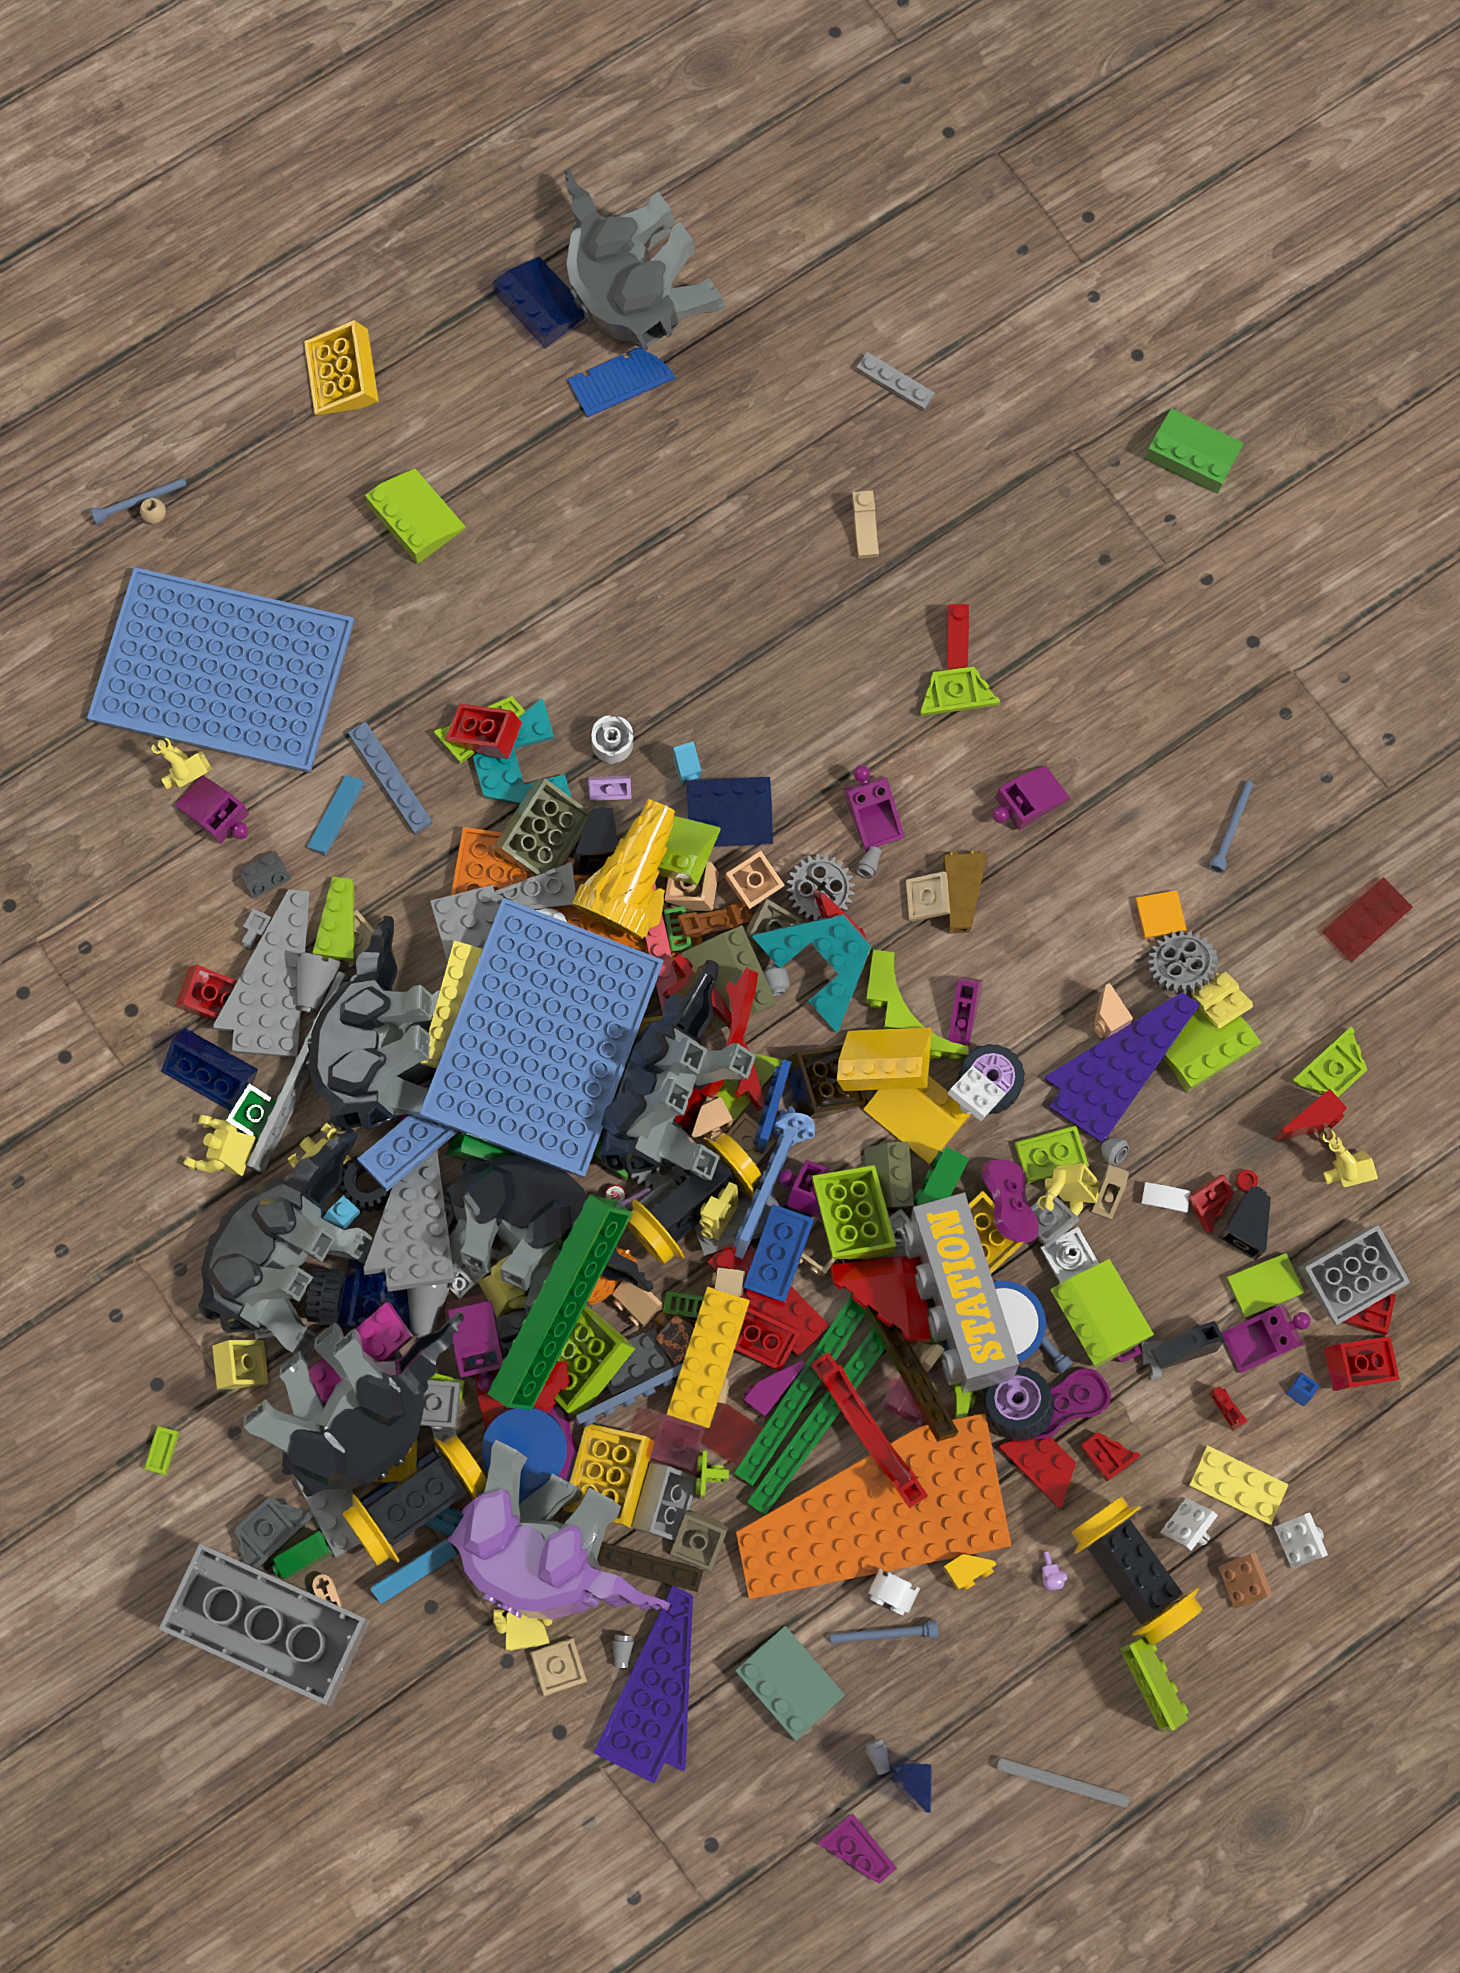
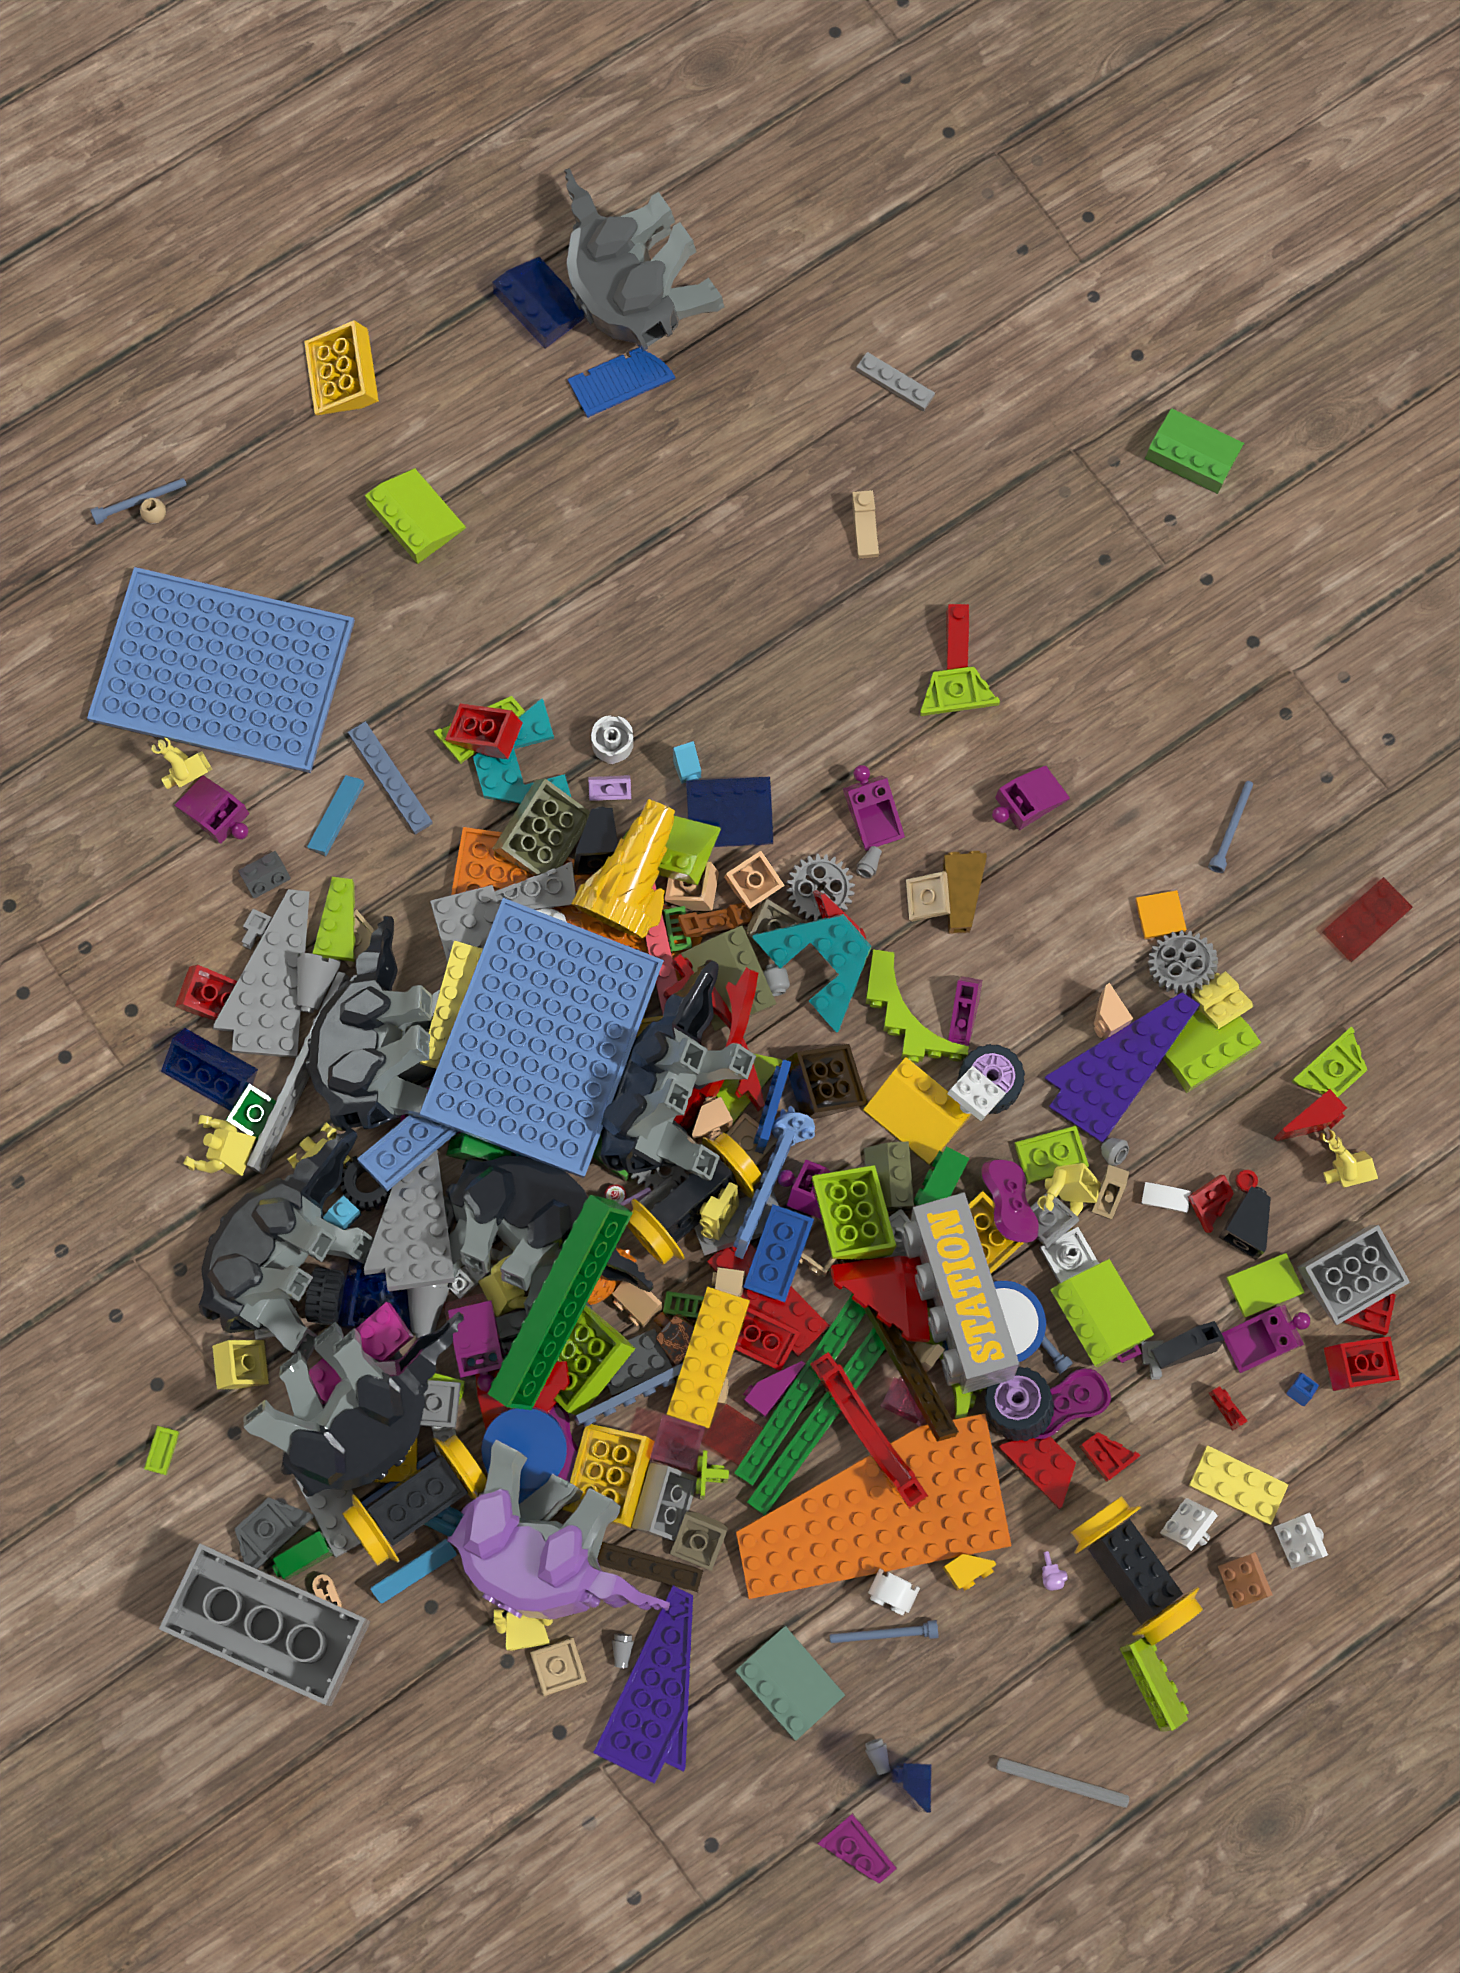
(885, 1059): yellow slope -> none

